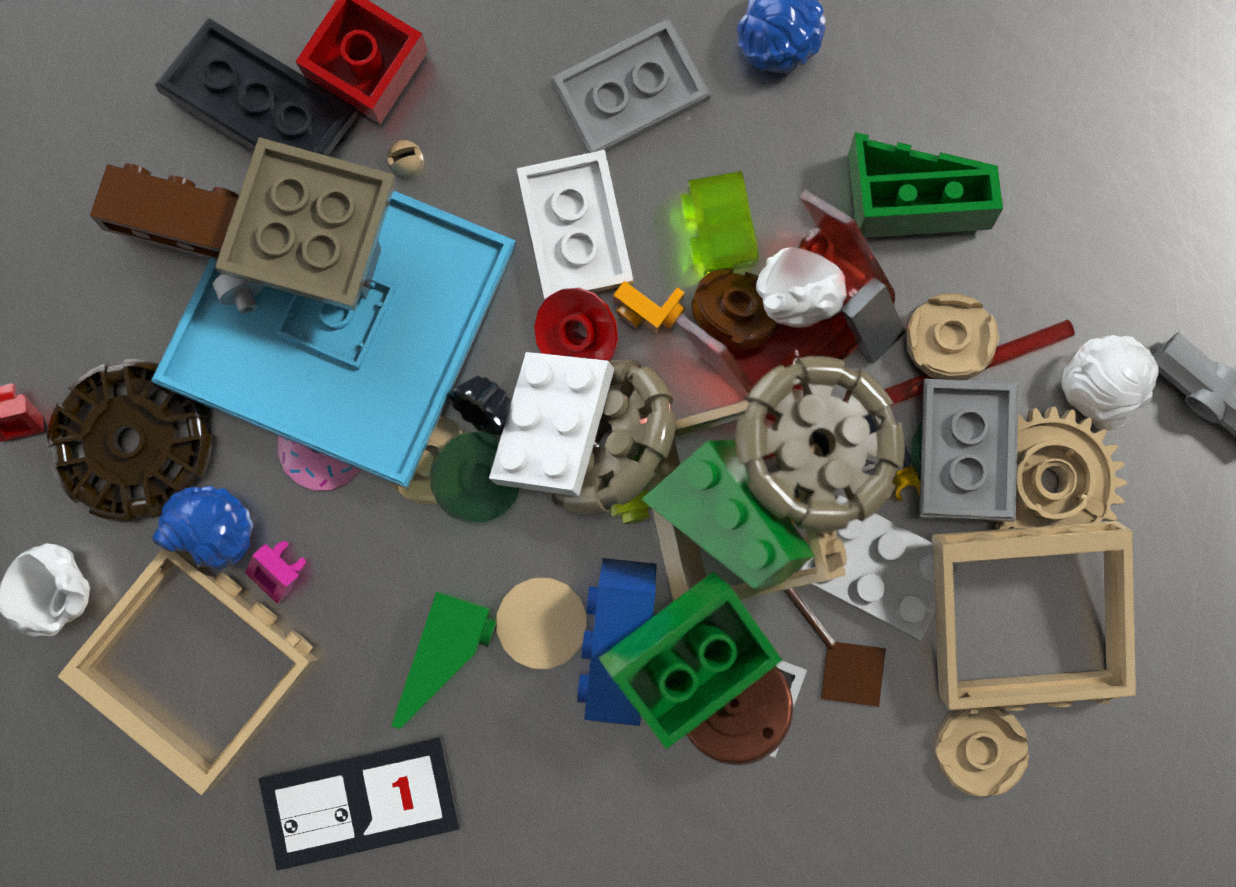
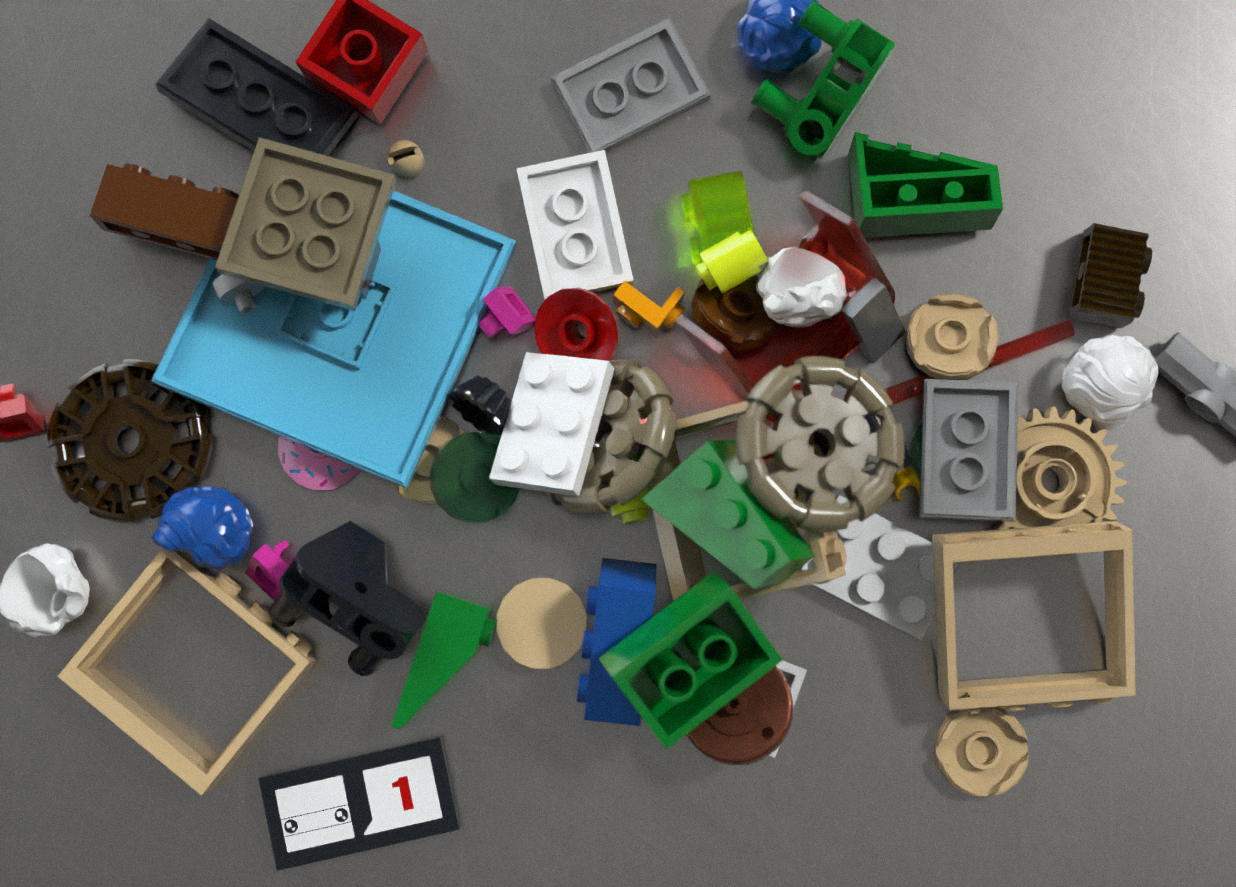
(350, 572): none -> black piece
(507, 313): none -> dark pink tile
(731, 261): none -> neon yellow brick
(838, 87): none -> green piece
(850, 670): reddish brown piece -> none
(1110, 276): none -> dark brown brick

